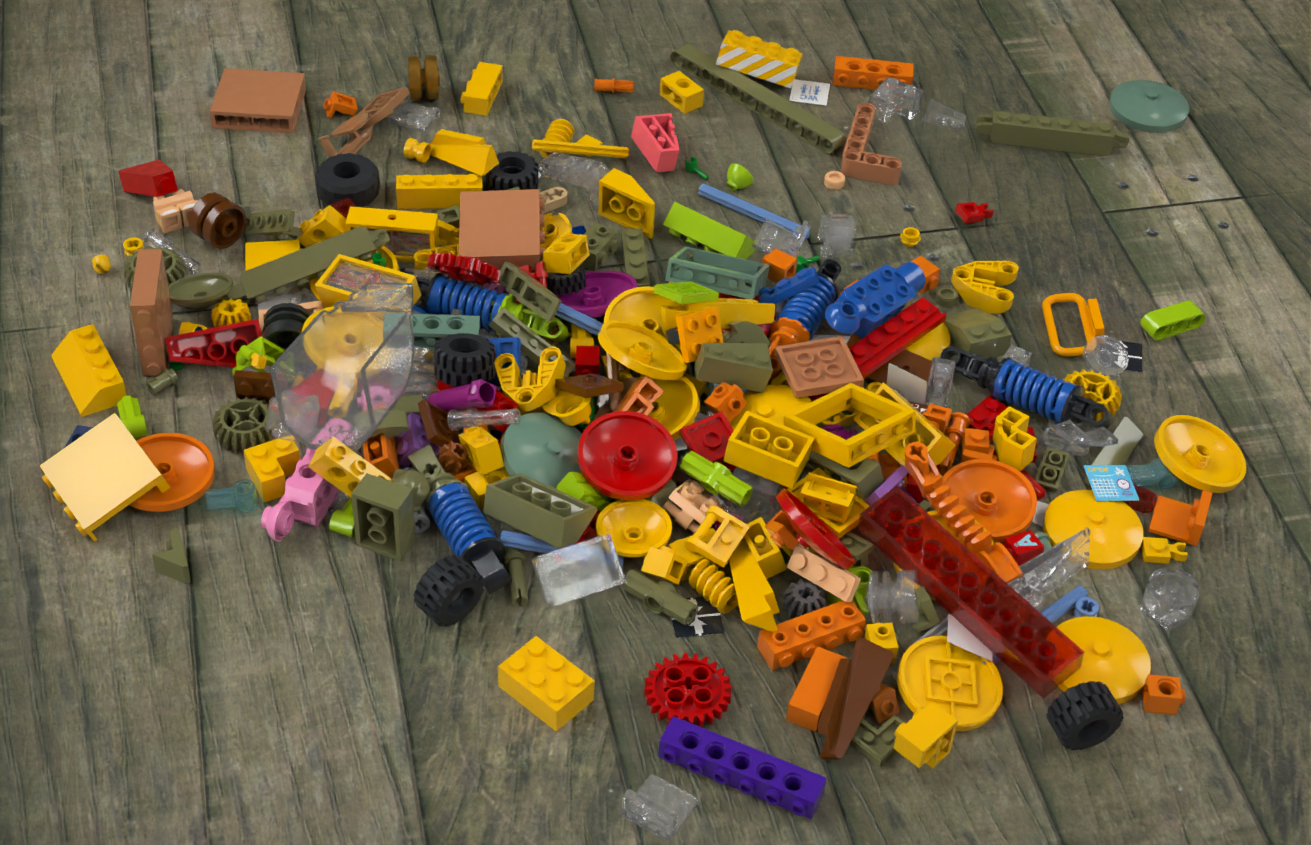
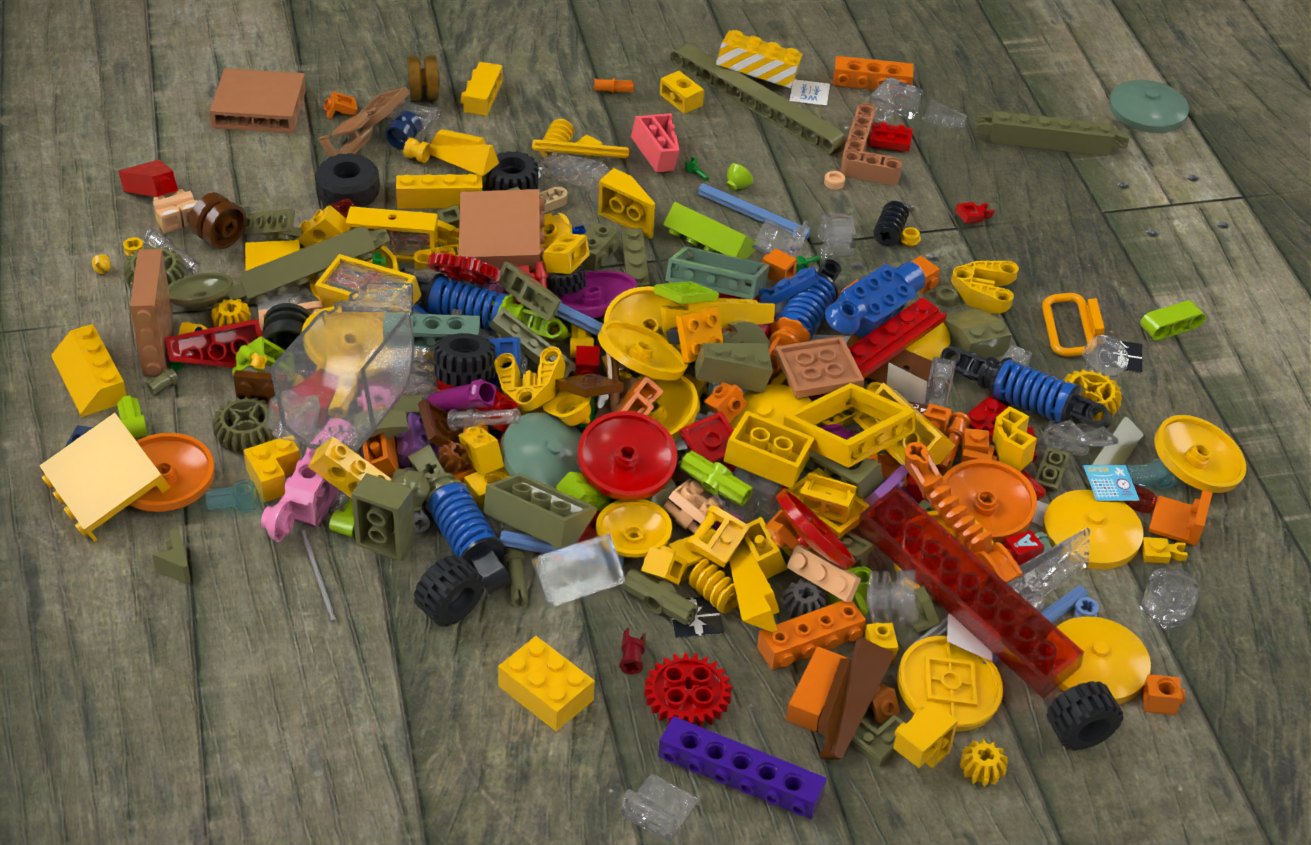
(318, 576): none -> light grey piece
(404, 126): none -> dark blue wheel
(632, 652): none -> dark red piece
(891, 136): none -> red plate
(891, 223): none -> black piece
(983, 762): none -> yellow gear

